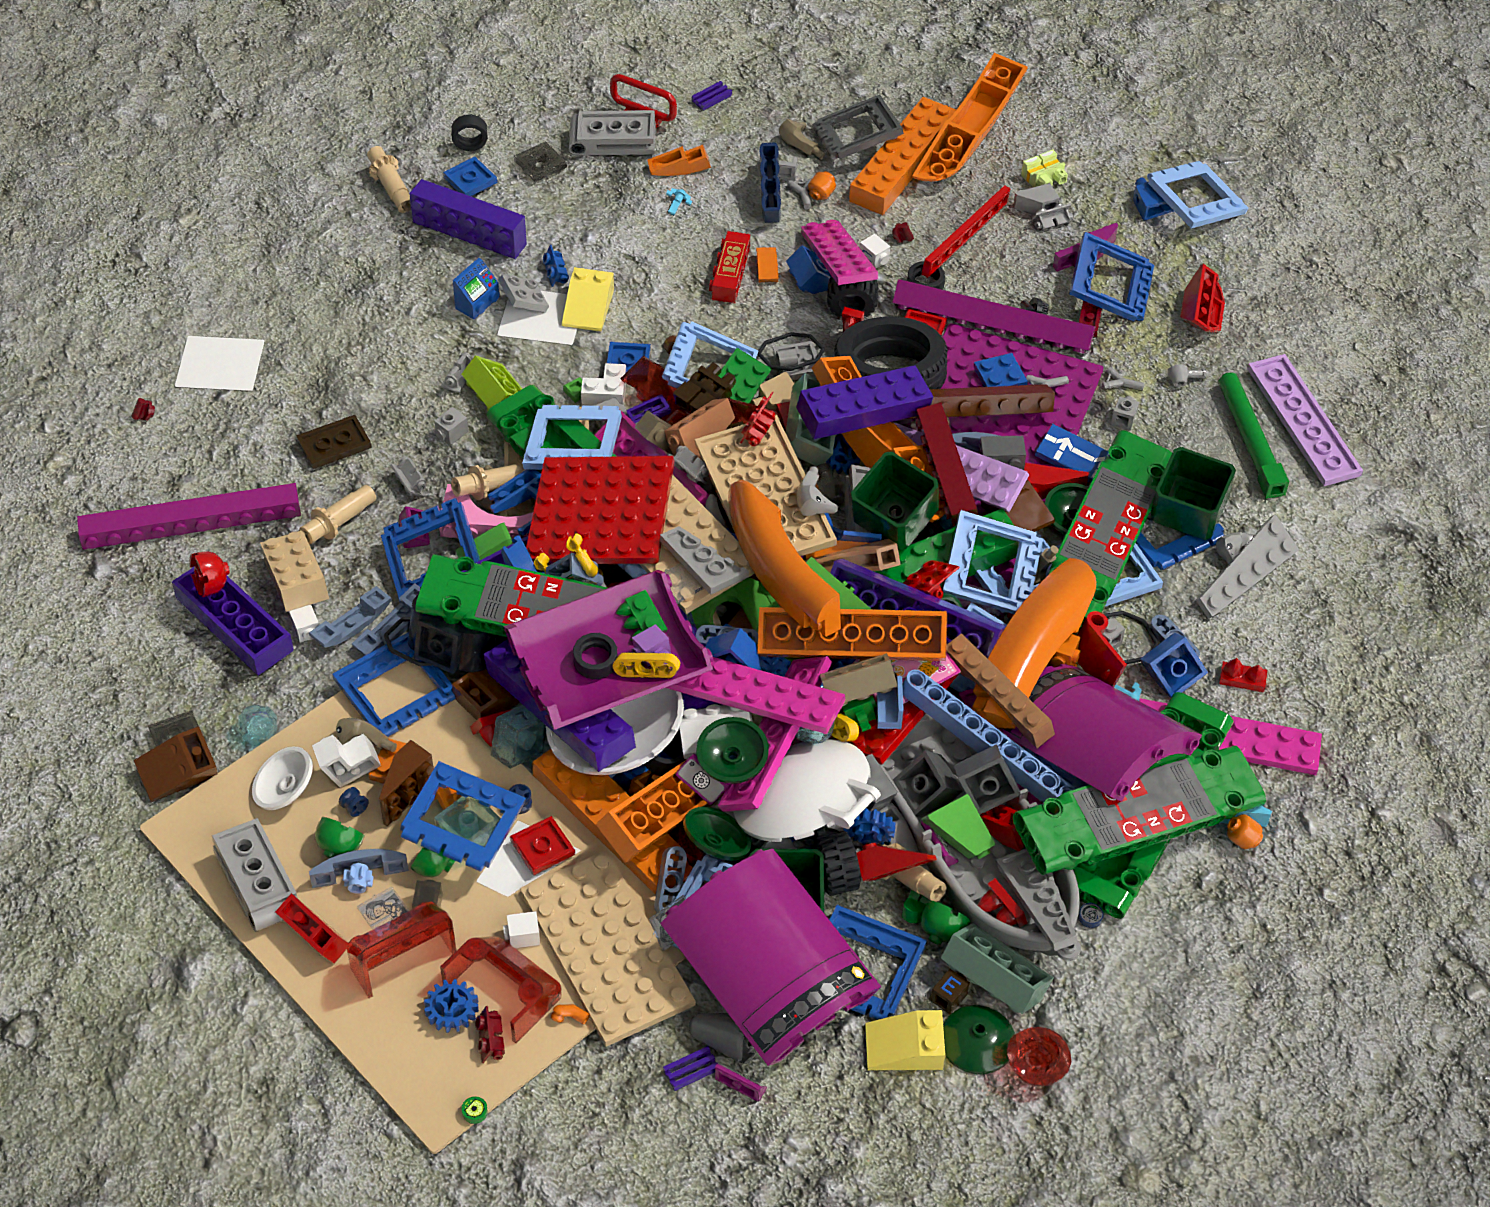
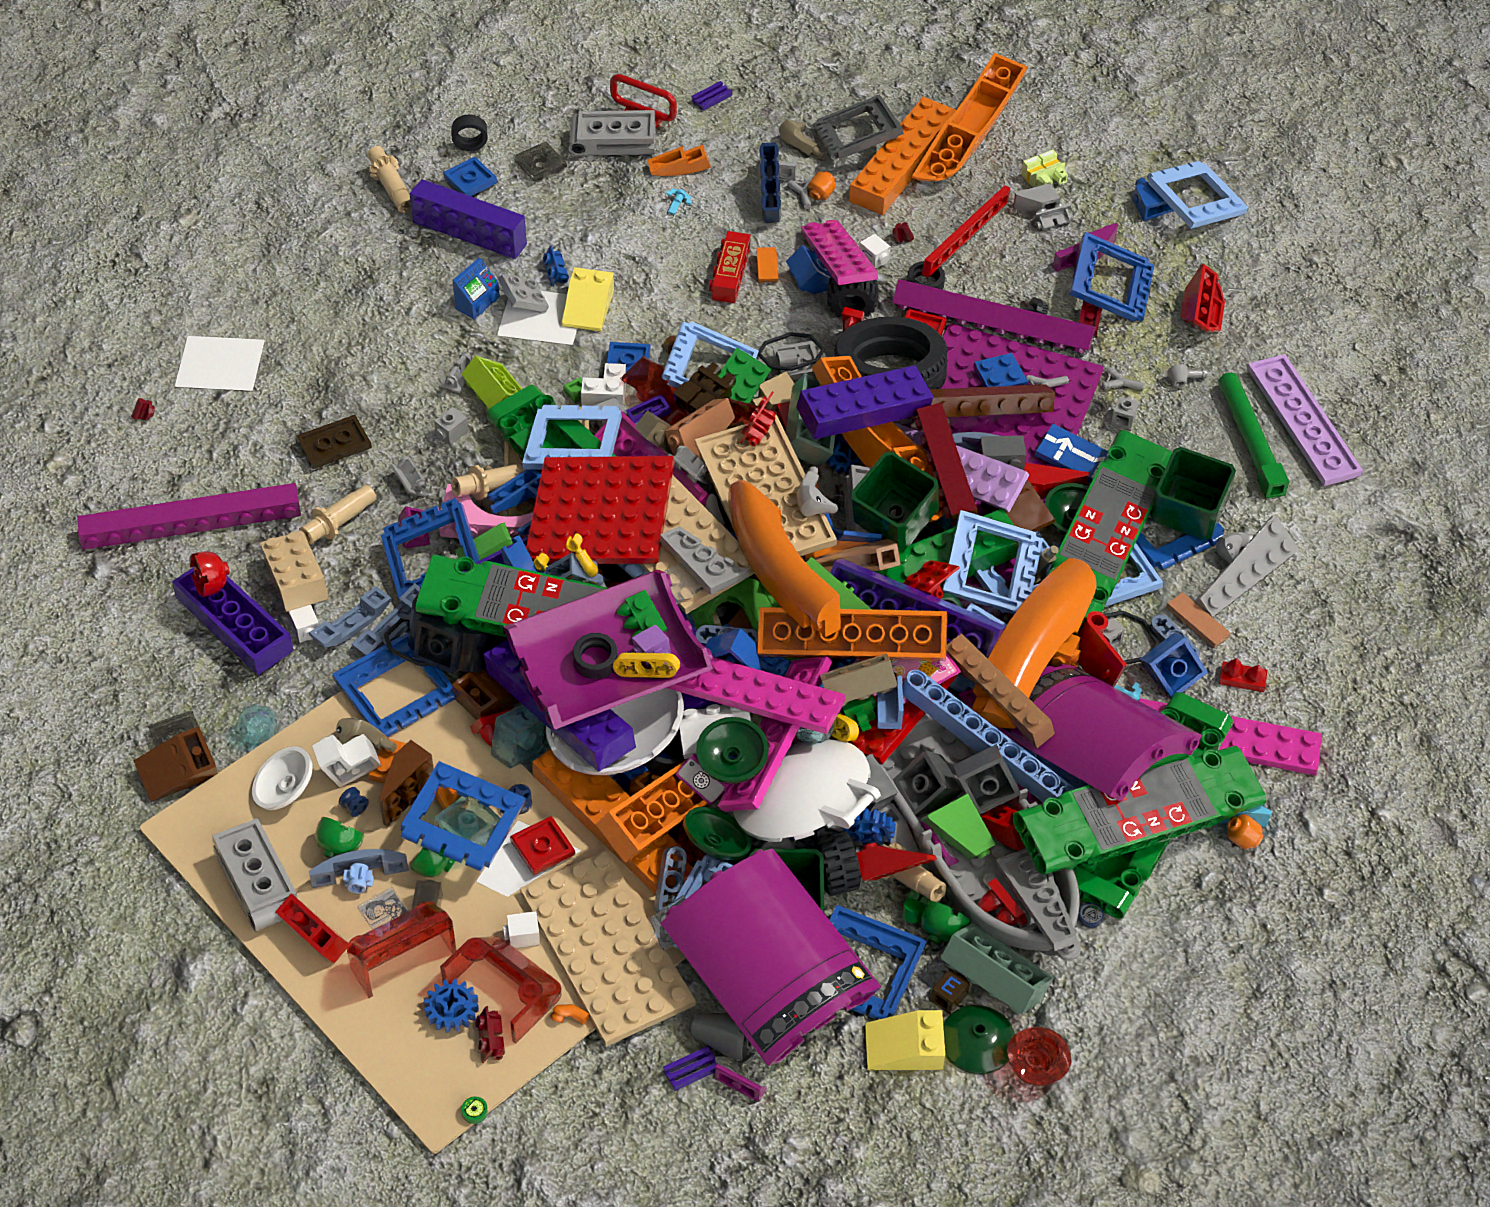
(1198, 620): none -> nougat tile

